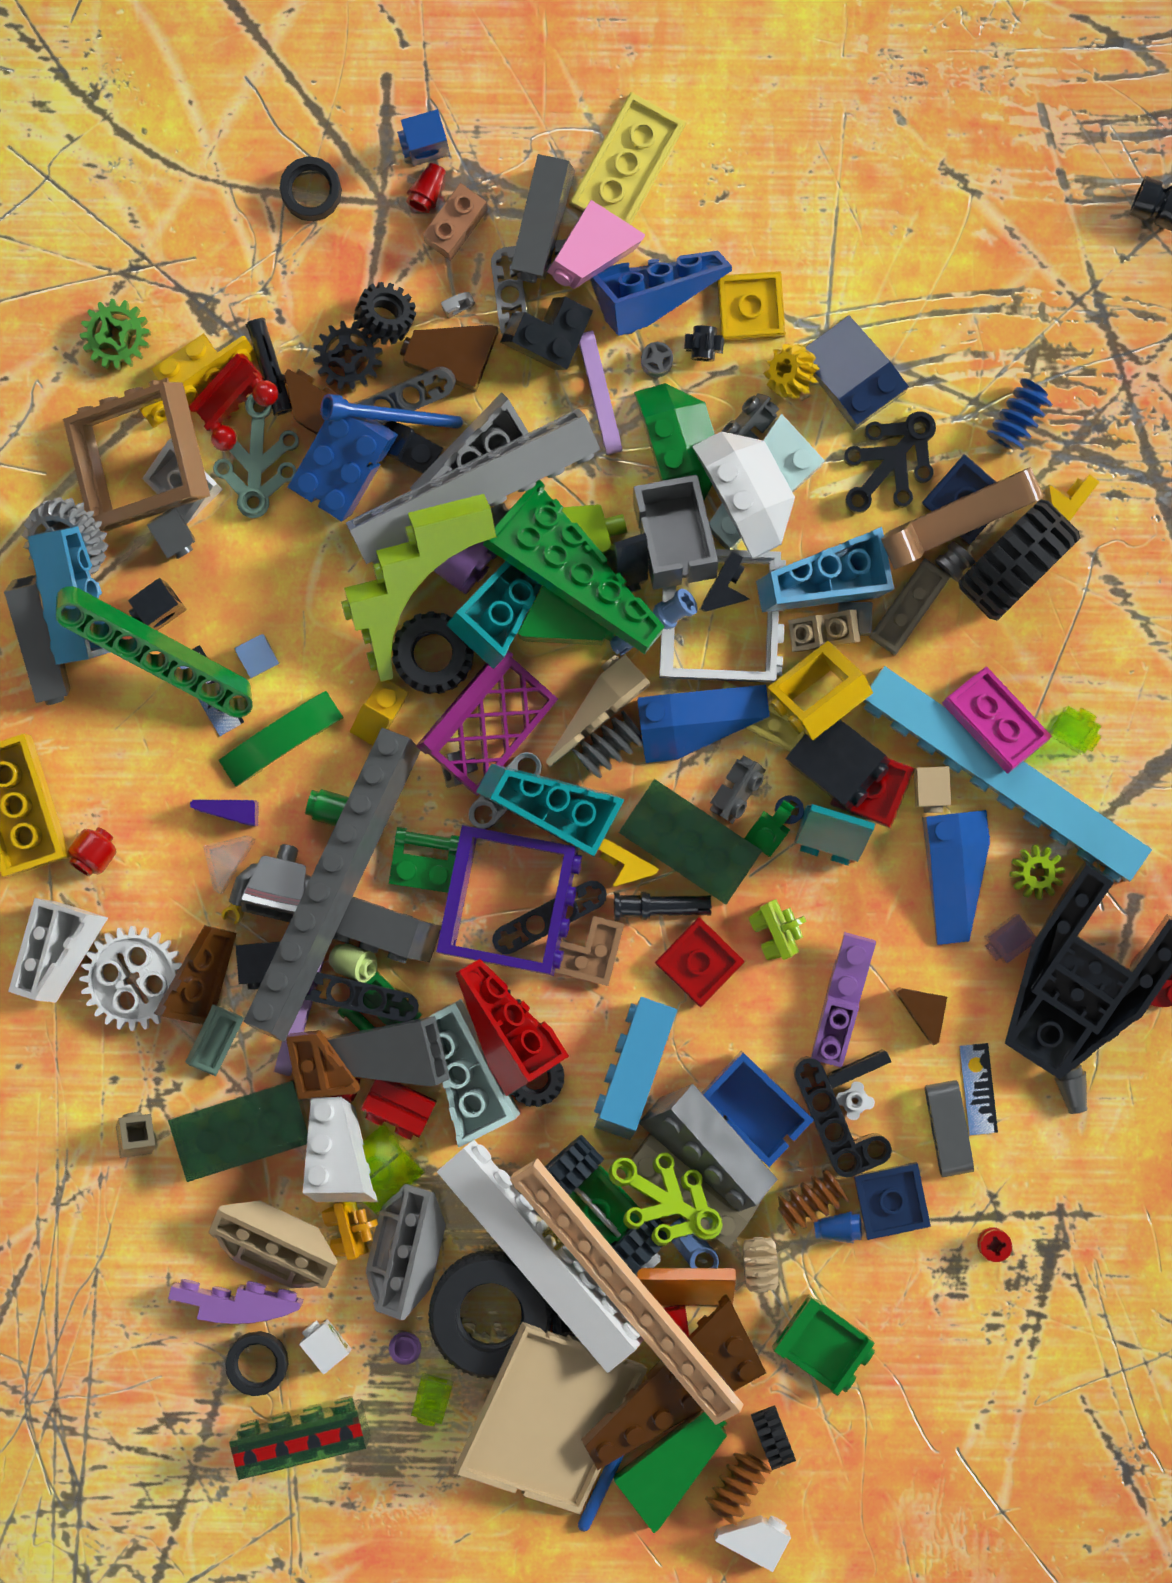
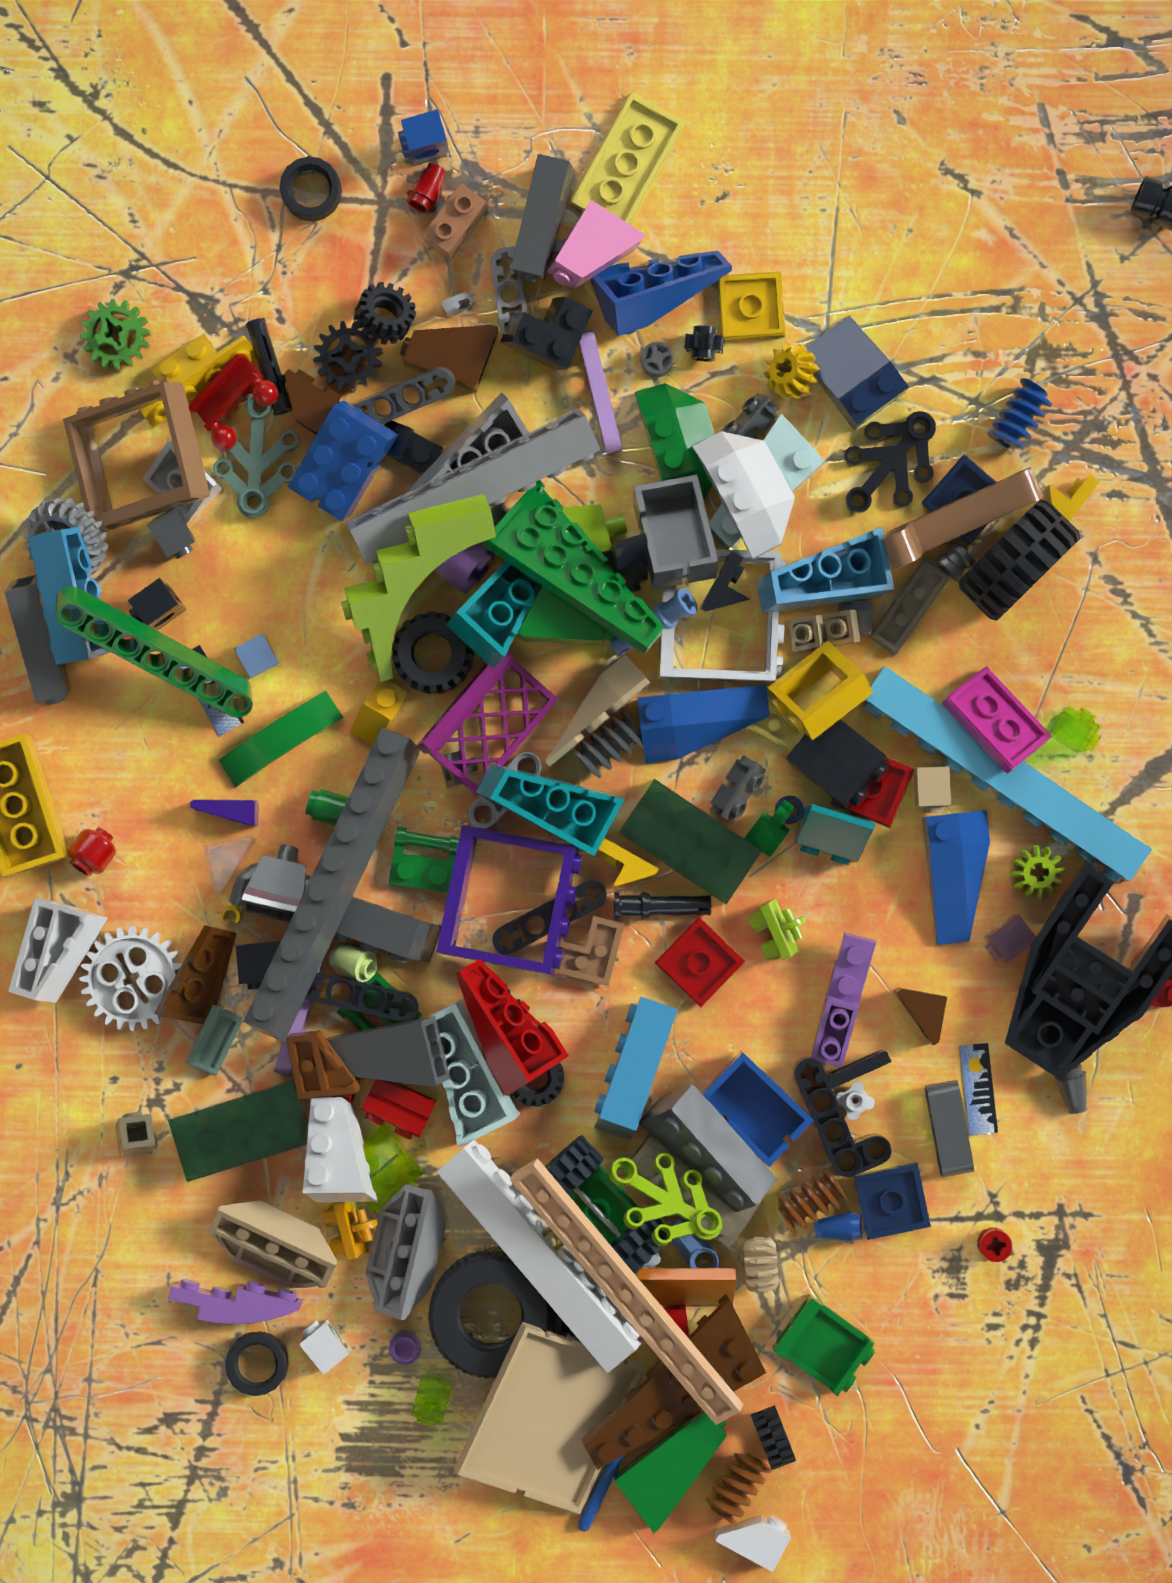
(299, 1438): clear green brick -> none
(336, 408): blue piece -> none

